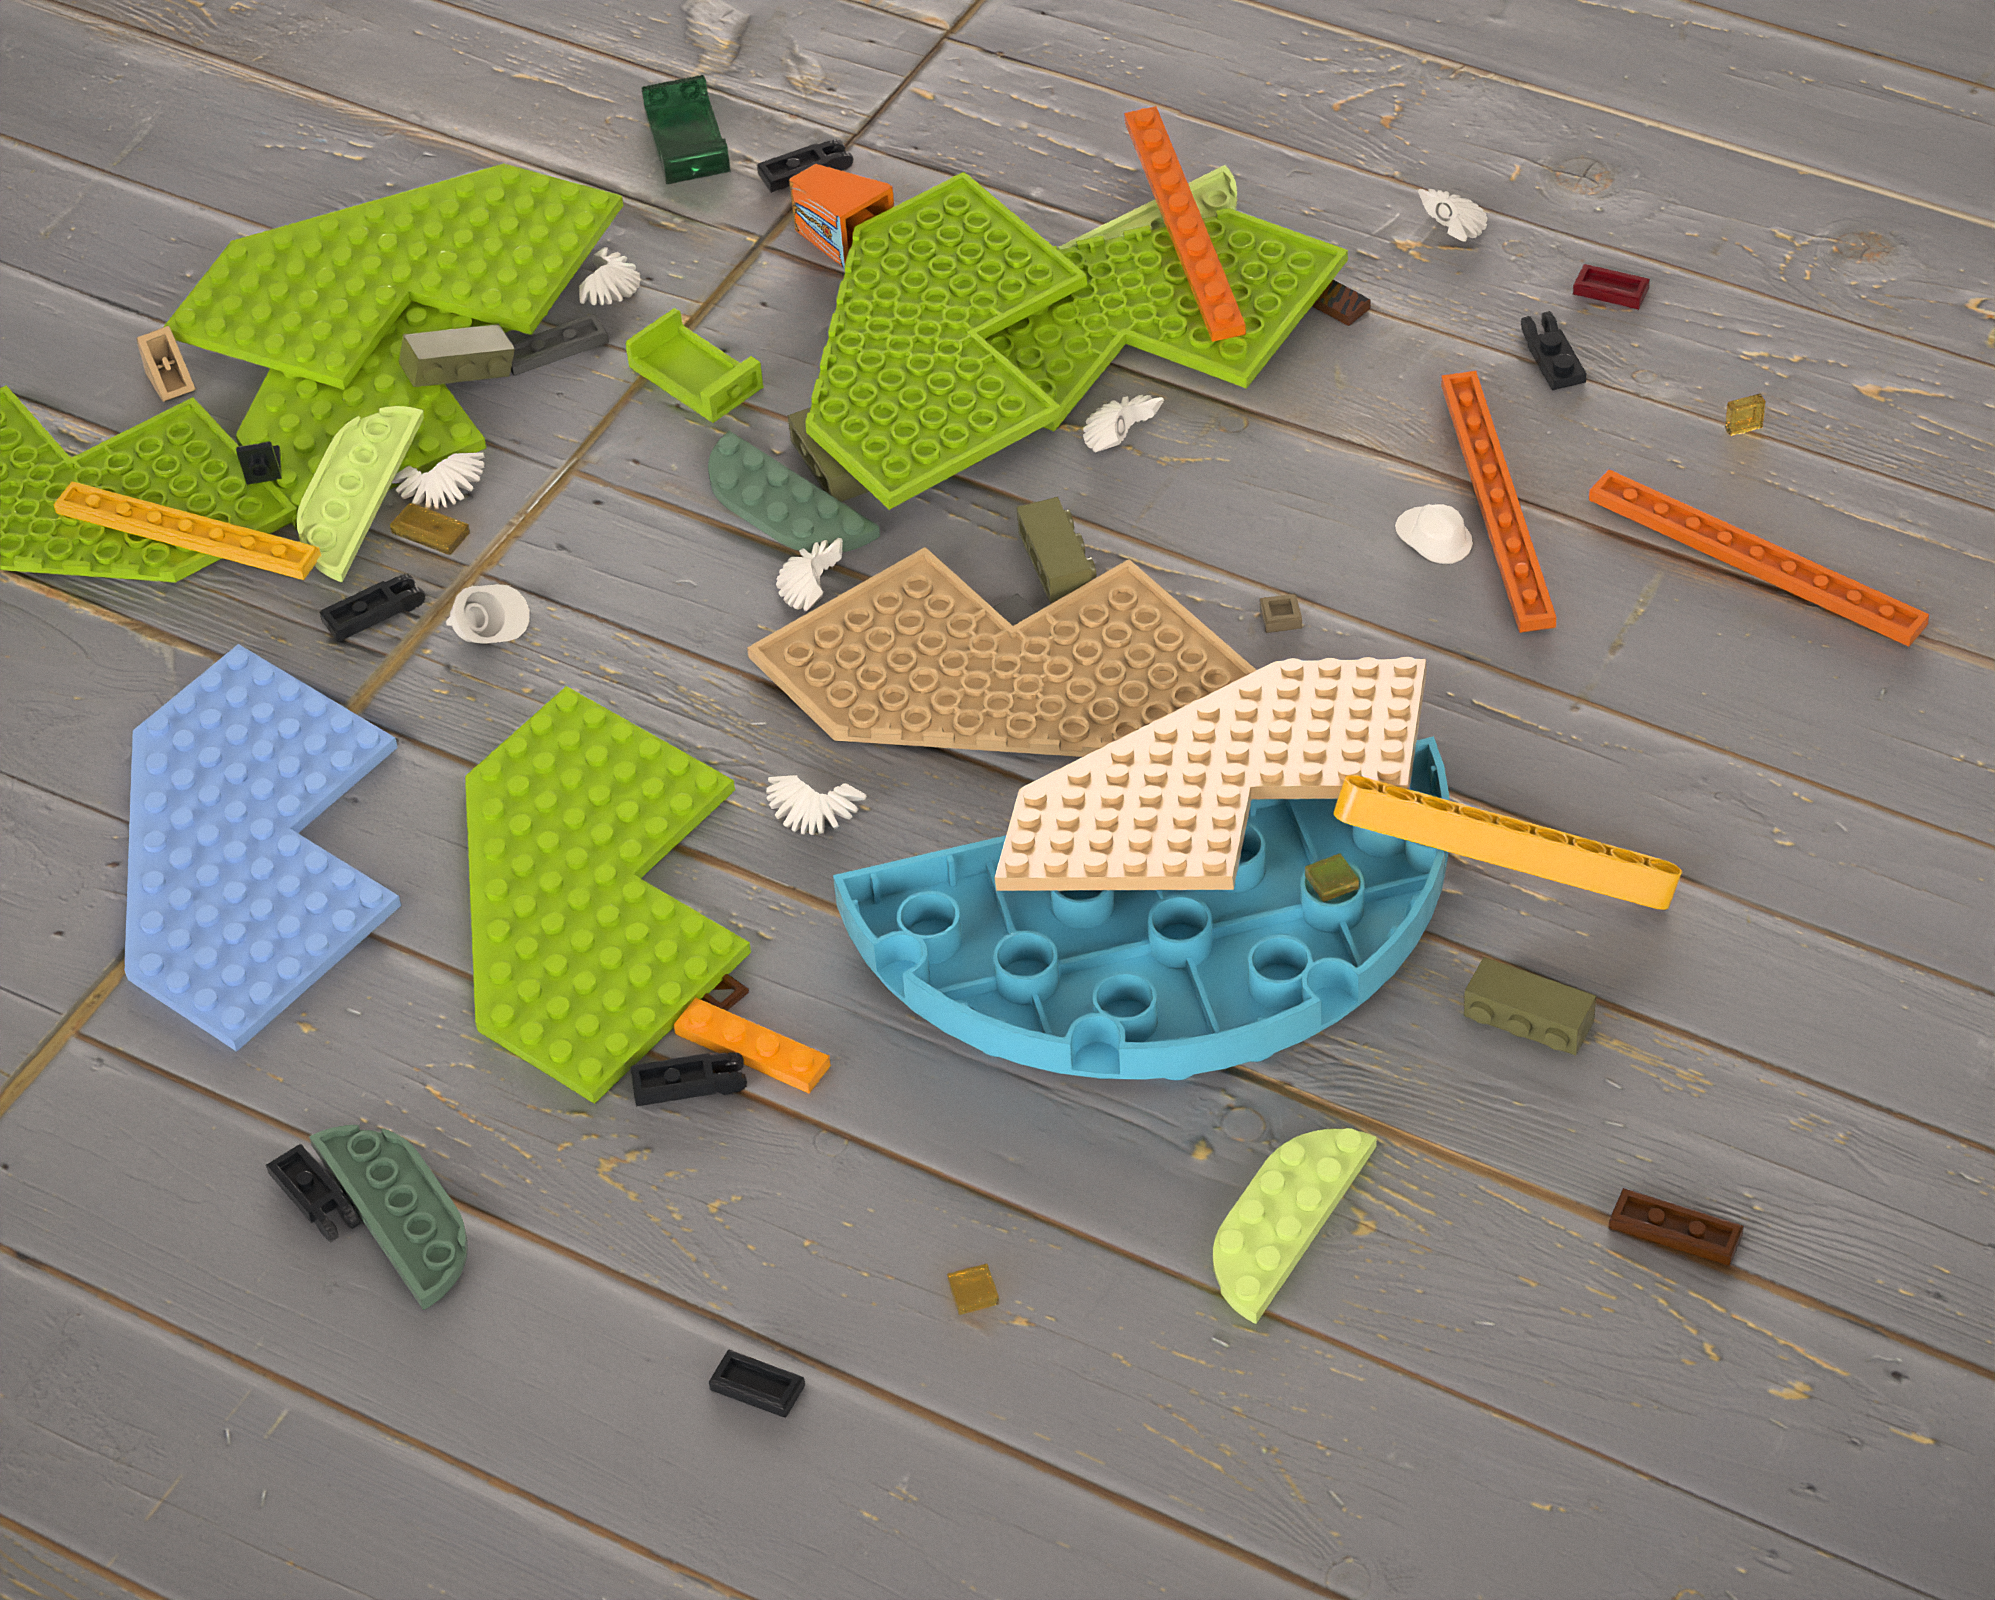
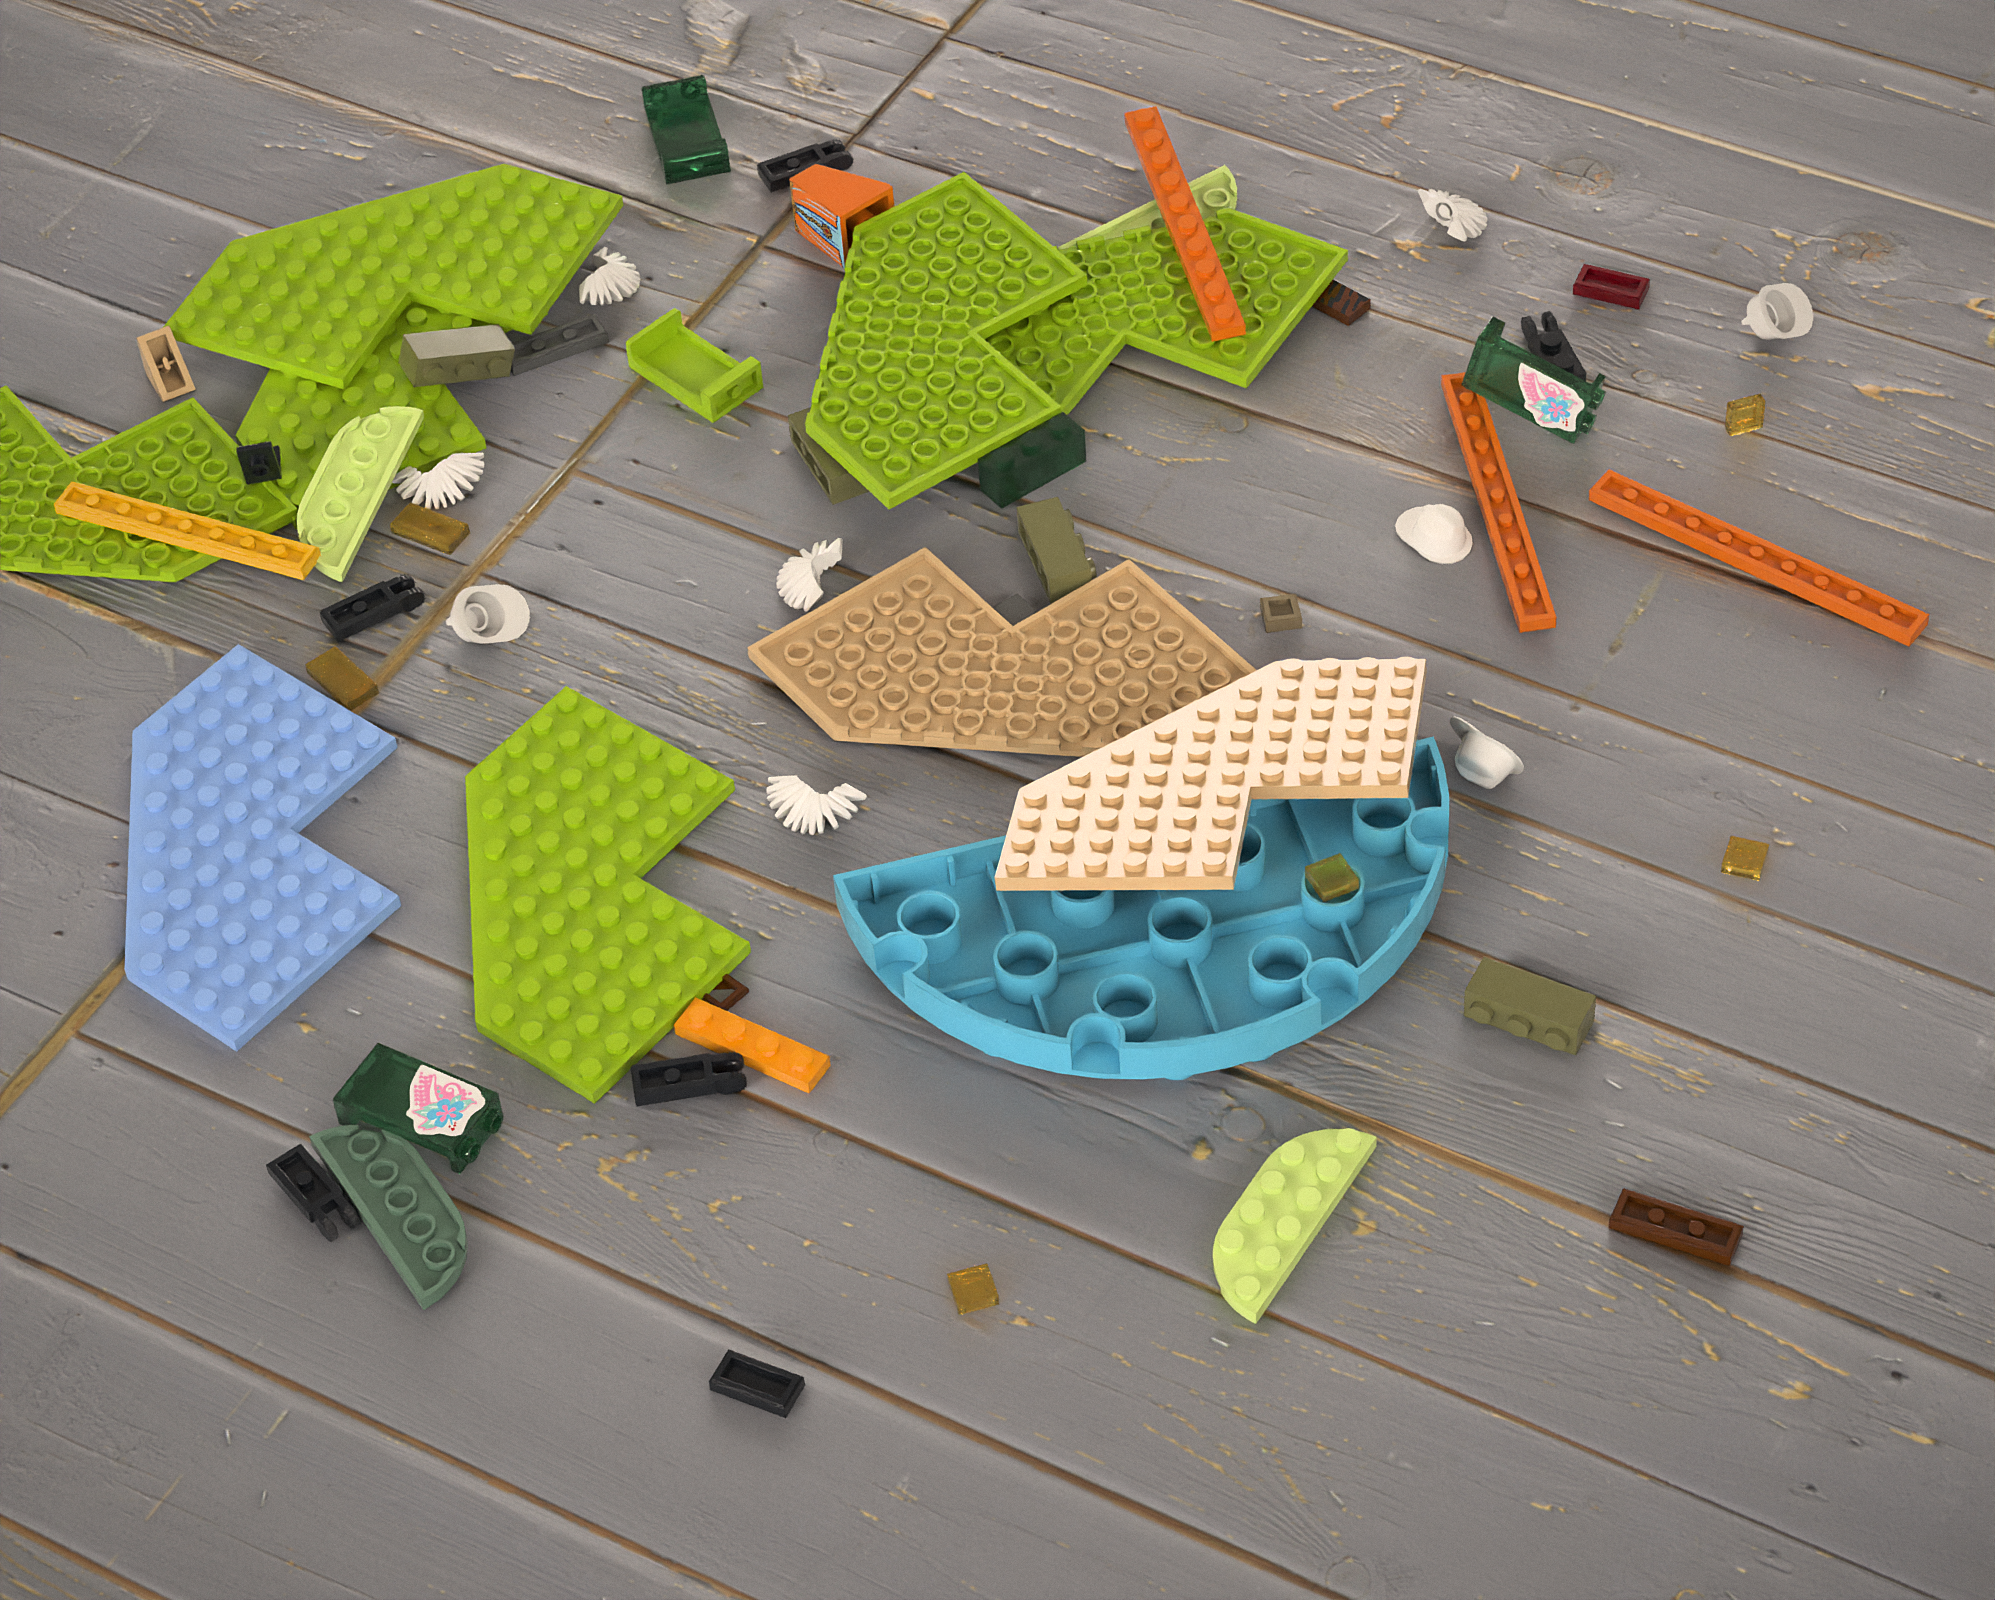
(342, 678): none -> clear yellow tile
(420, 1105): none -> clear green panel
(782, 500): sand green plate -> none
(1032, 460): none -> clear green brick
(1111, 422): white hair -> none
(1483, 758): none -> white piece
(1507, 842): yellow beam -> none
(1532, 385): none -> clear green panel
(1745, 858): none -> clear yellow tile
(1779, 312): none -> white piece

